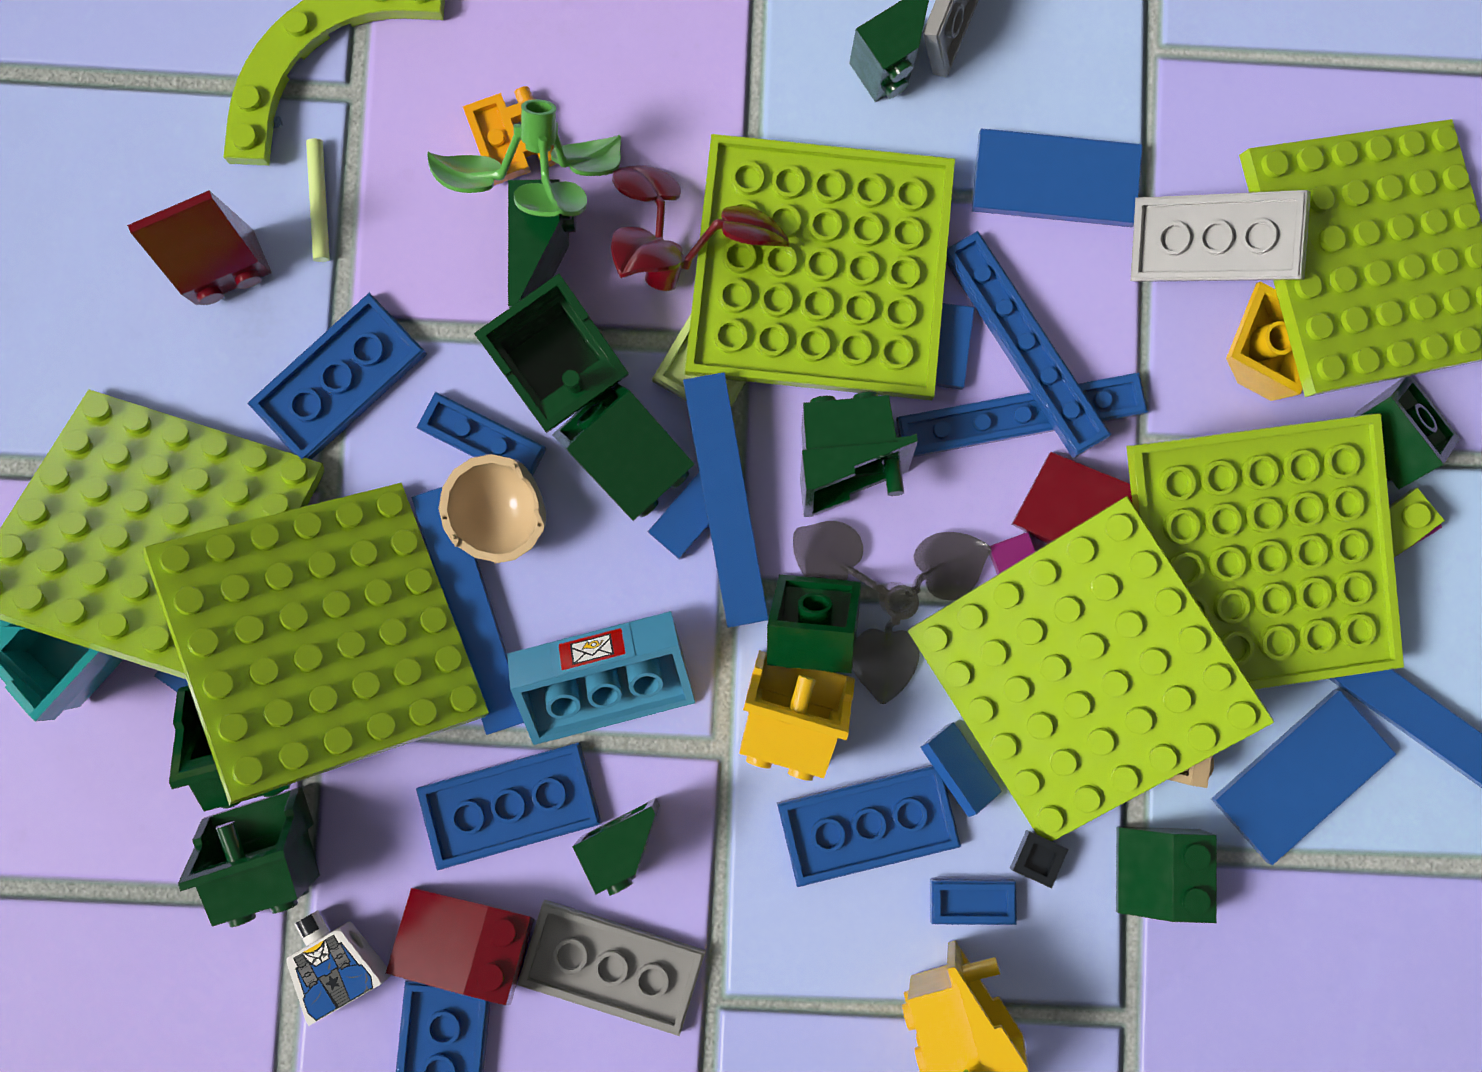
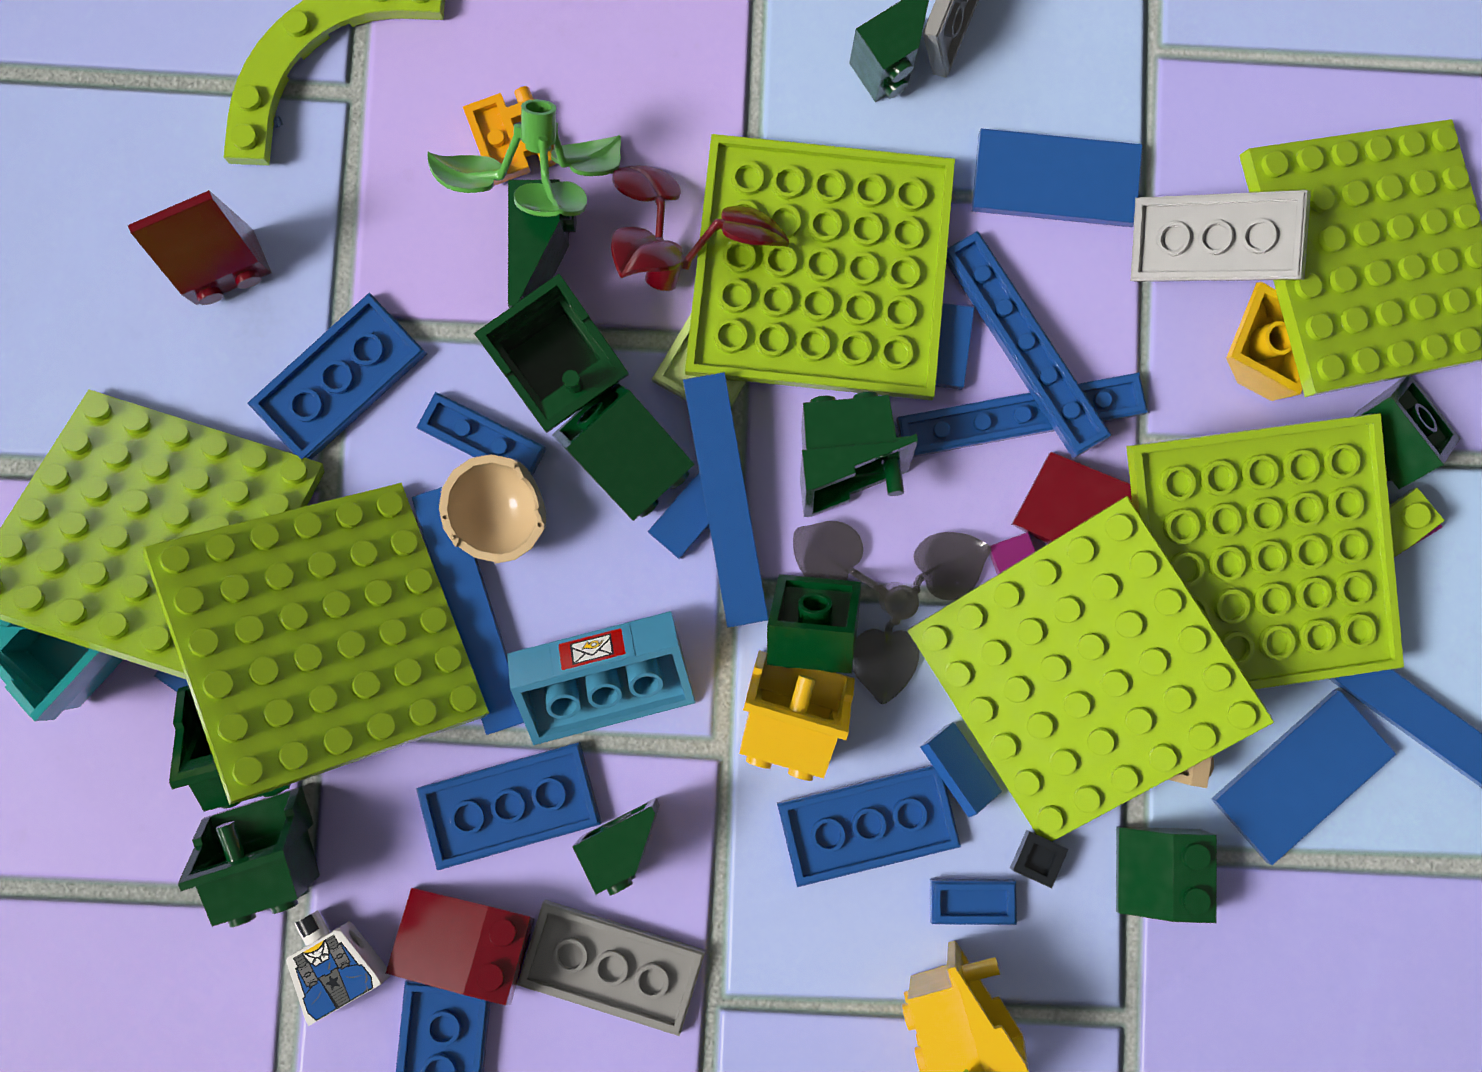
(317, 199): yellowish green bar -> none

